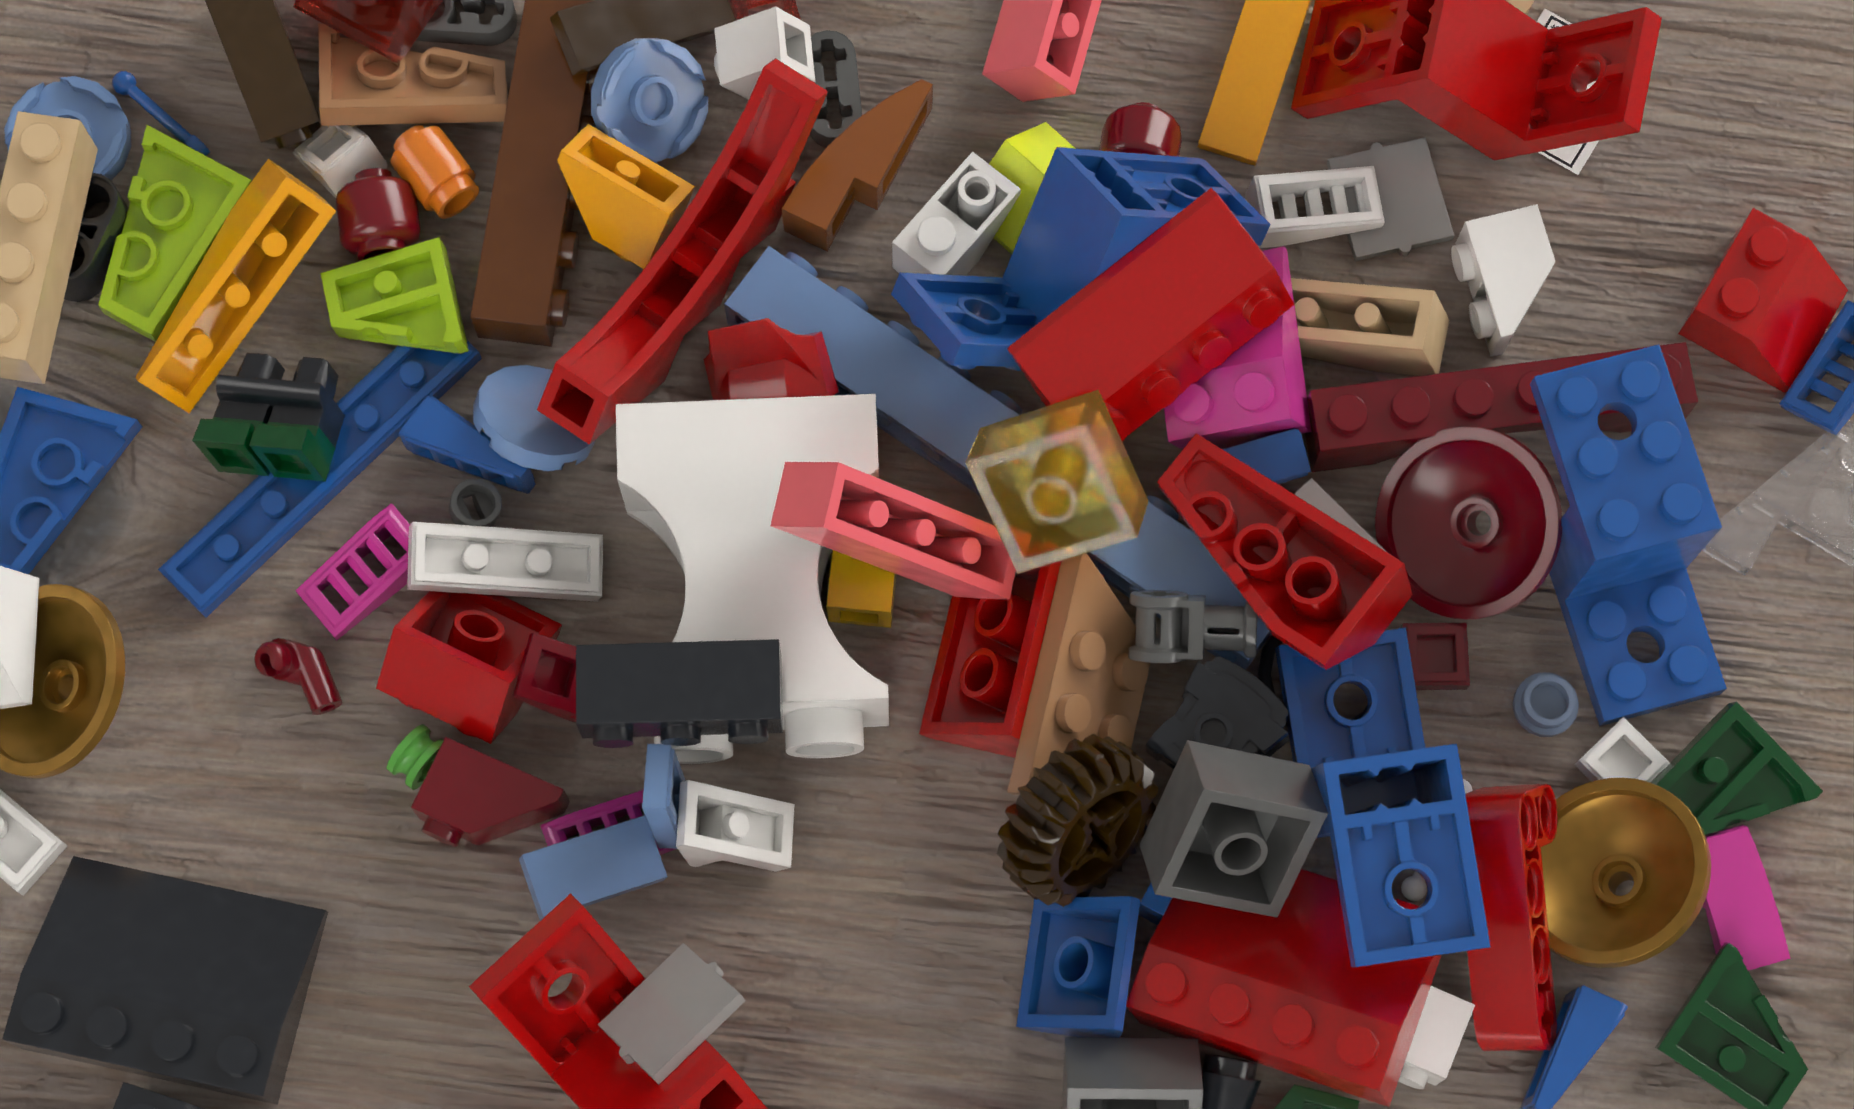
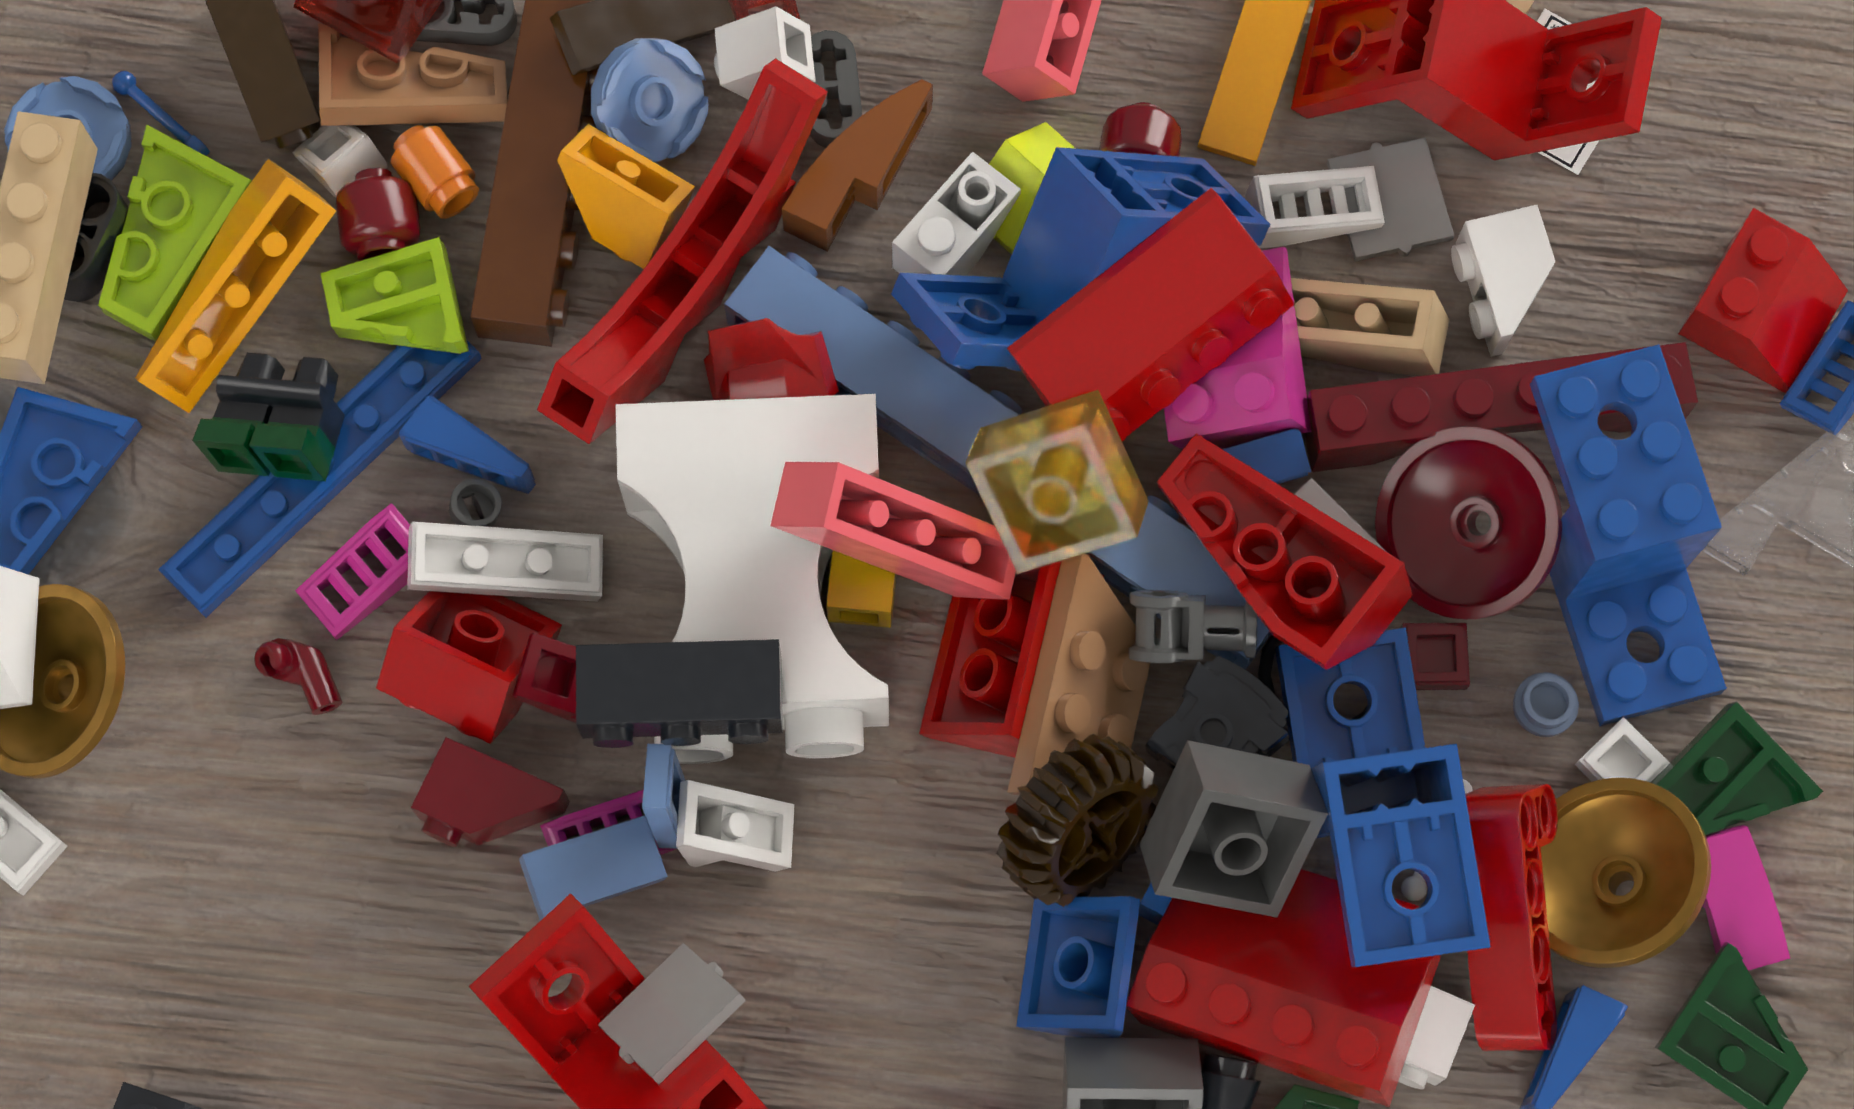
(168, 979): black slope -> none
(414, 756): bright green bush -> none
(518, 432): medium blue tile -> none

